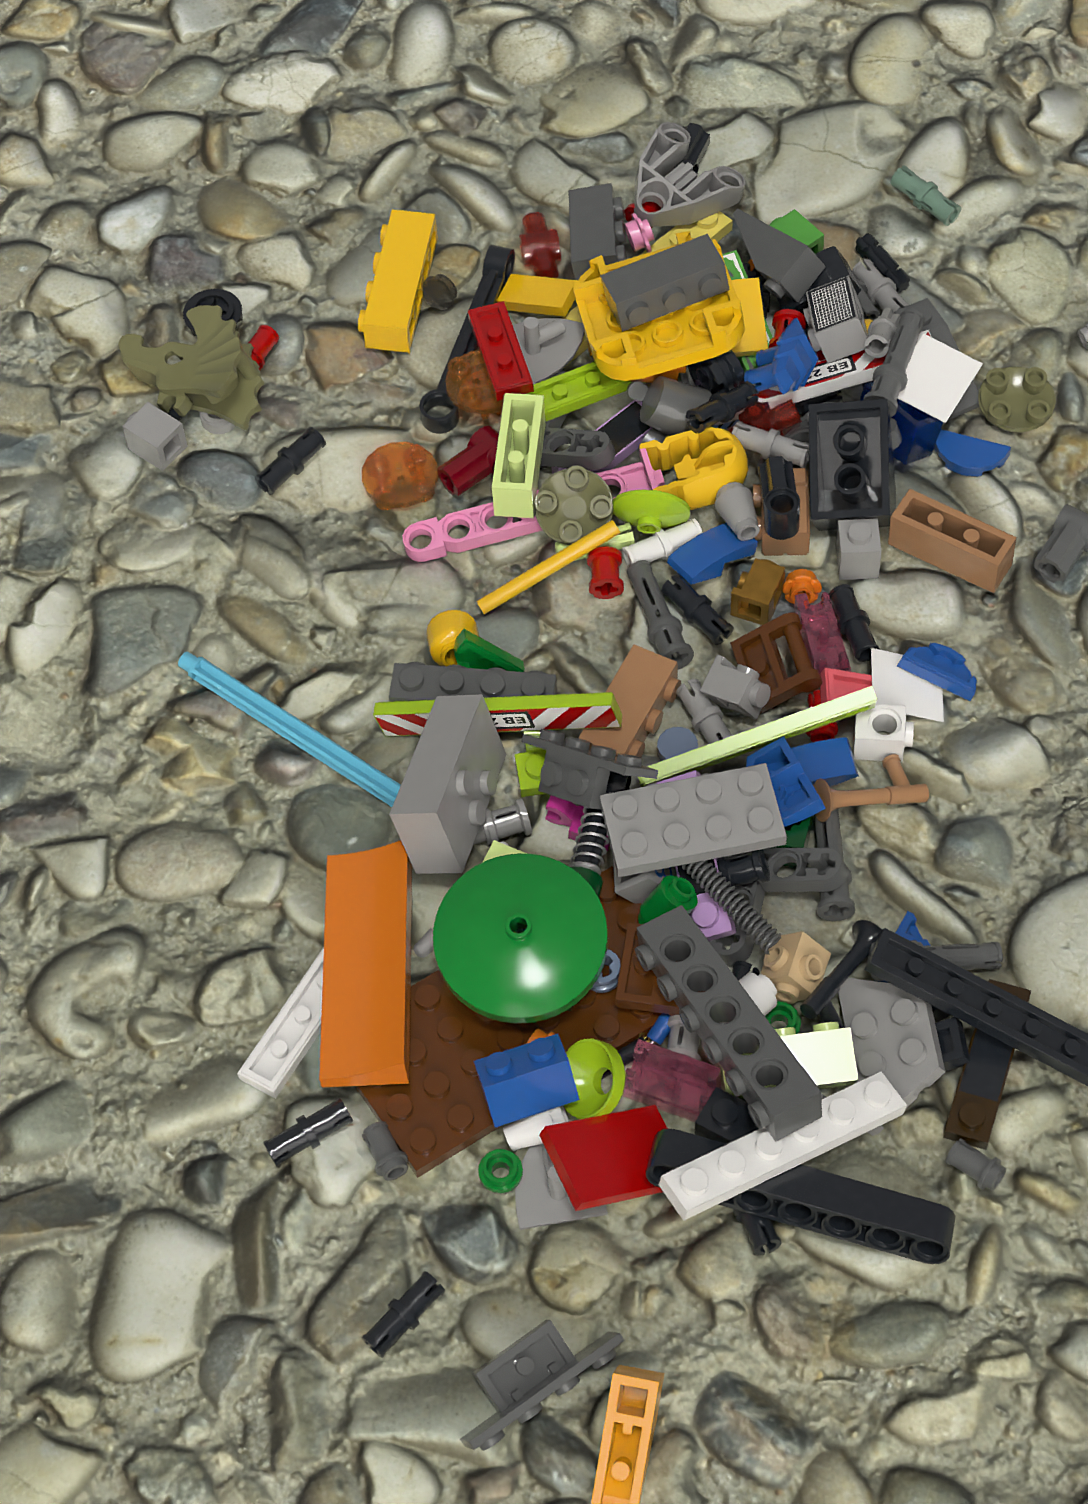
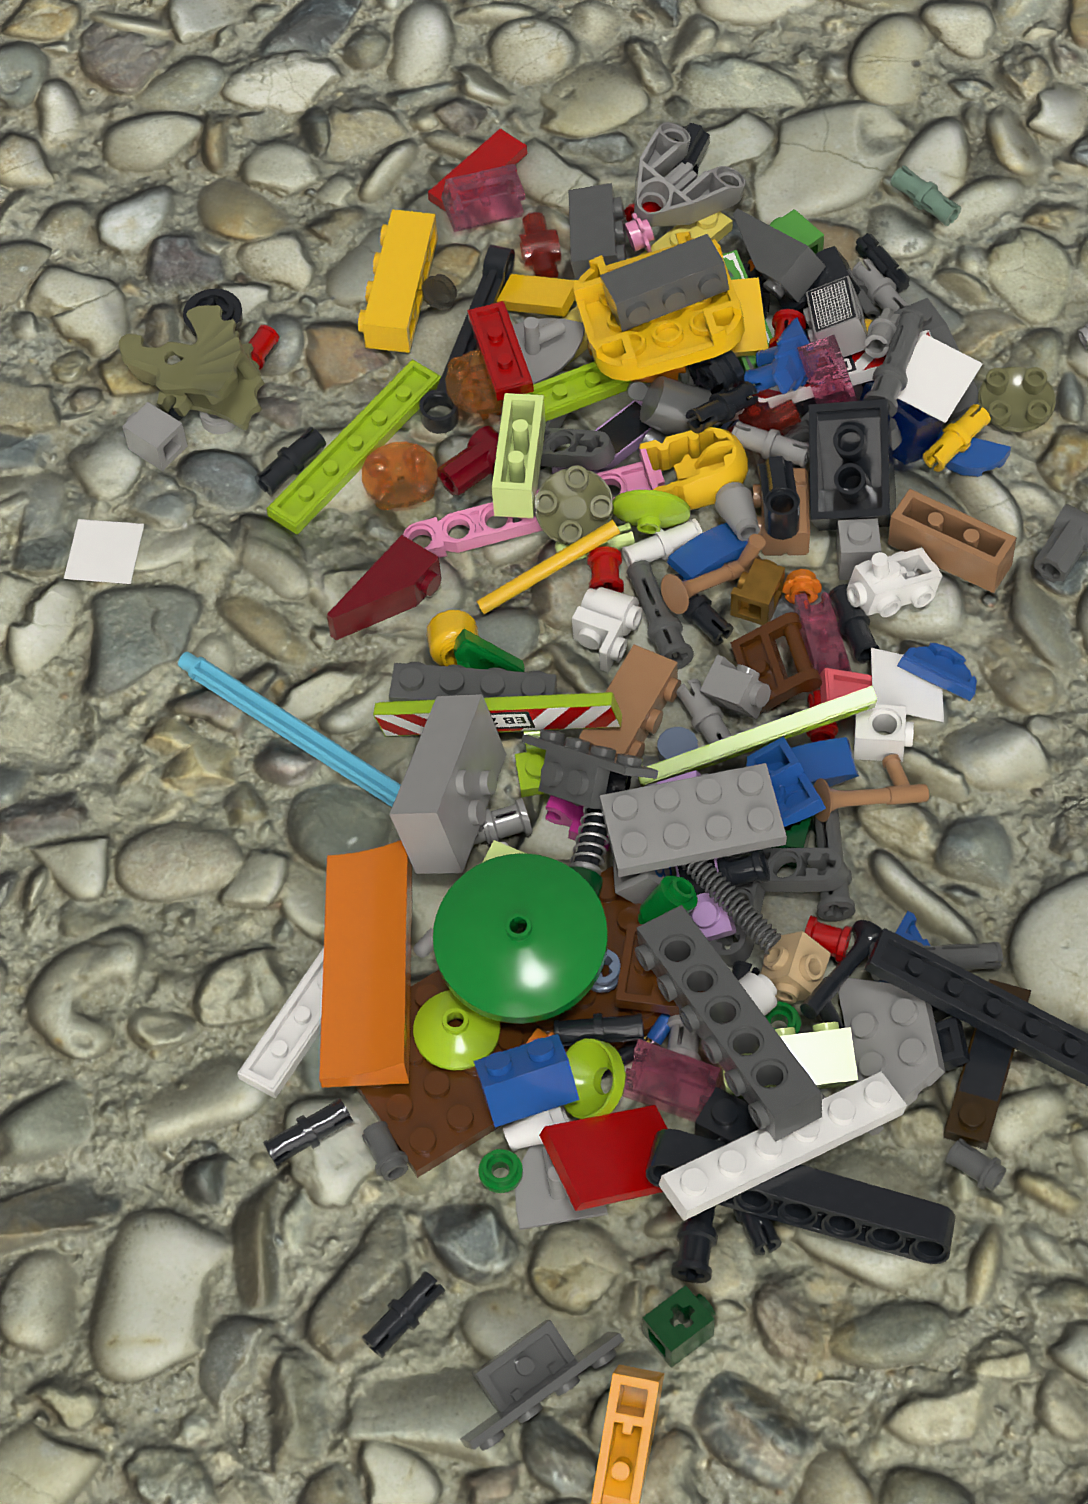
(104, 551): none -> white sticker
(349, 450): none -> lime tile
(388, 588): none -> dark red slope
(453, 1046): none -> lime dish
(483, 197): none -> clear pink hinge
(495, 152): none -> red tile
(600, 632): none -> white bracket
(605, 1029): none -> black pin
(615, 605): none -> white brick
(678, 592): none -> medium nougat piece
(678, 1341): none -> dark green brick
(696, 1240): none -> black pin
(827, 371): none -> clear pink hinge
(831, 938): none -> red bush
(893, 581): none -> white brick
(956, 437): none -> yellow pin

